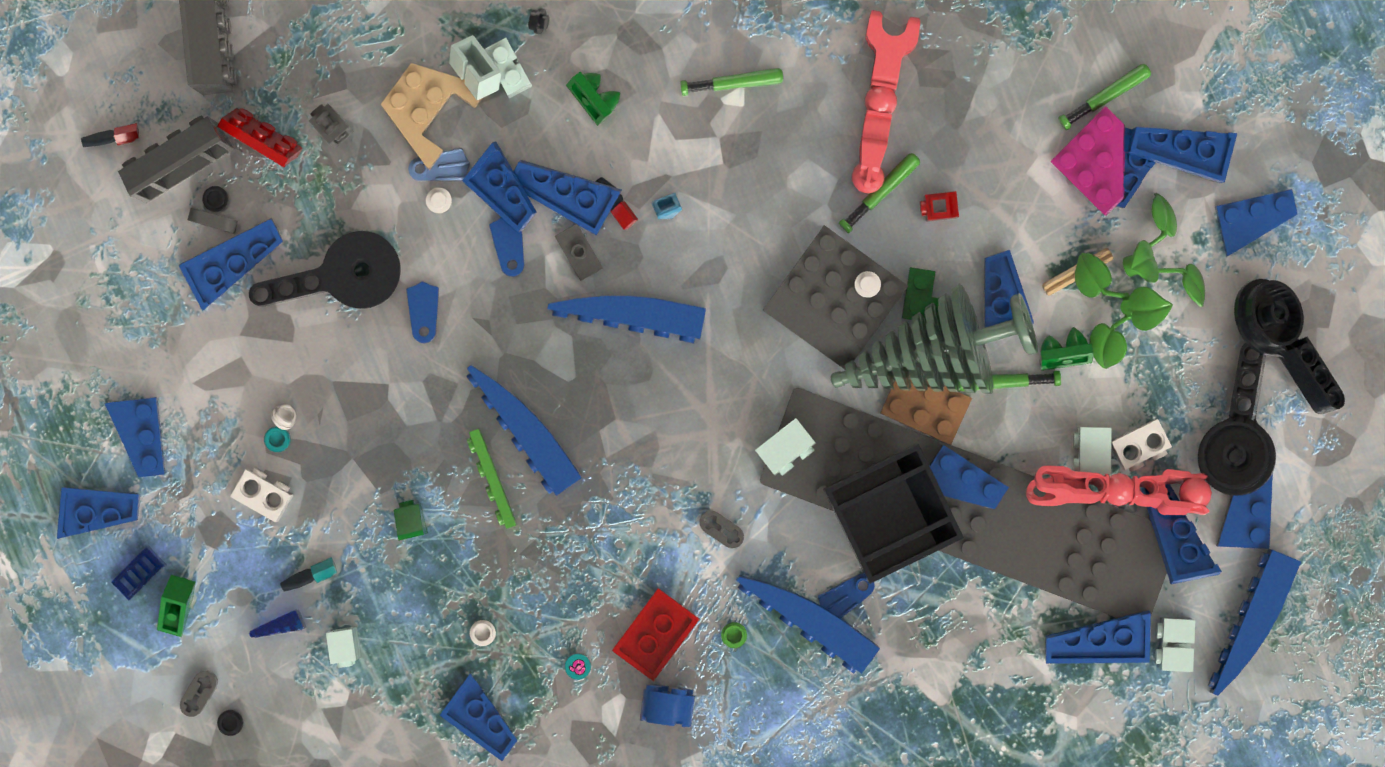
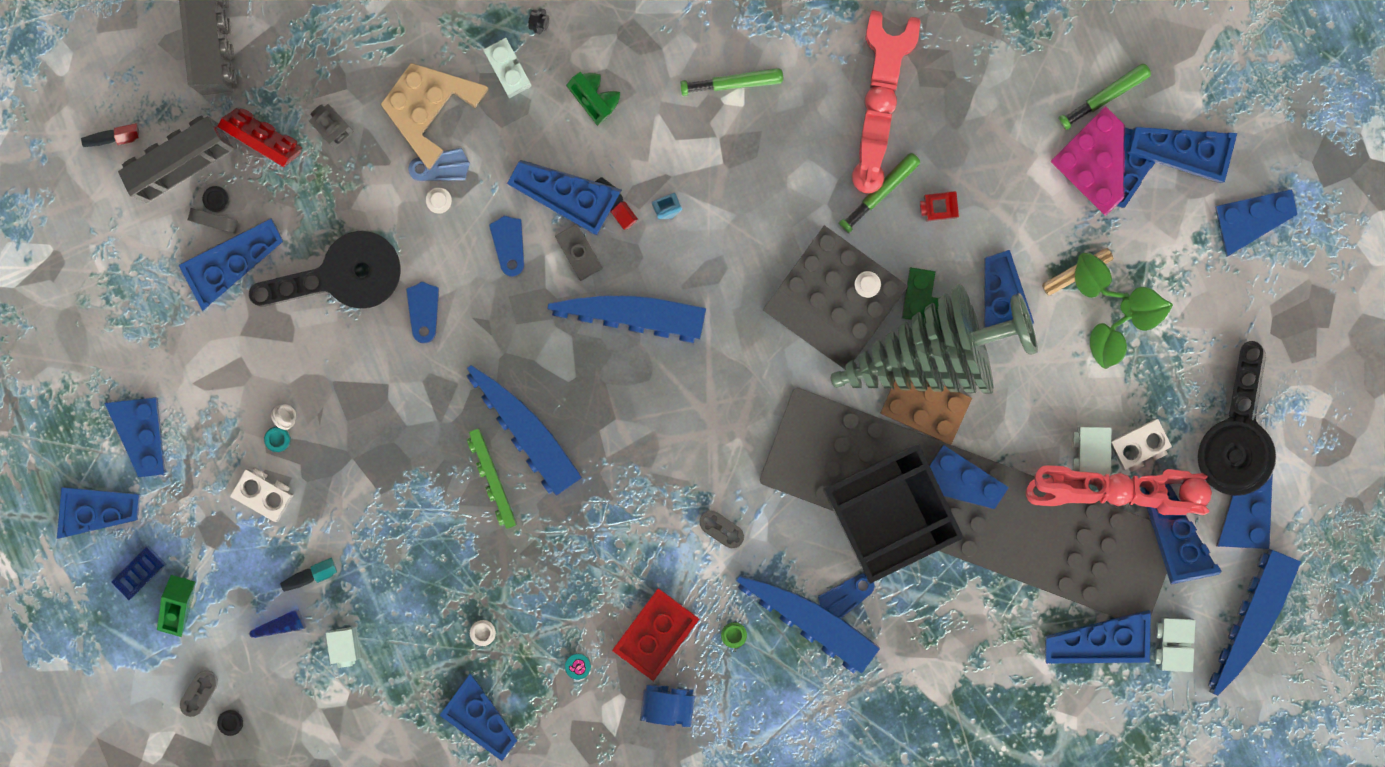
(409, 520): green slope -> none
(475, 67): light aqua piece -> none
(499, 188): blue wing -> none
(785, 447): light aqua piece -> none
(1023, 380): bright green piece -> none
(1075, 353): green tile -> none
(1143, 259): bright green plant -> none
(1271, 323): black beam -> none

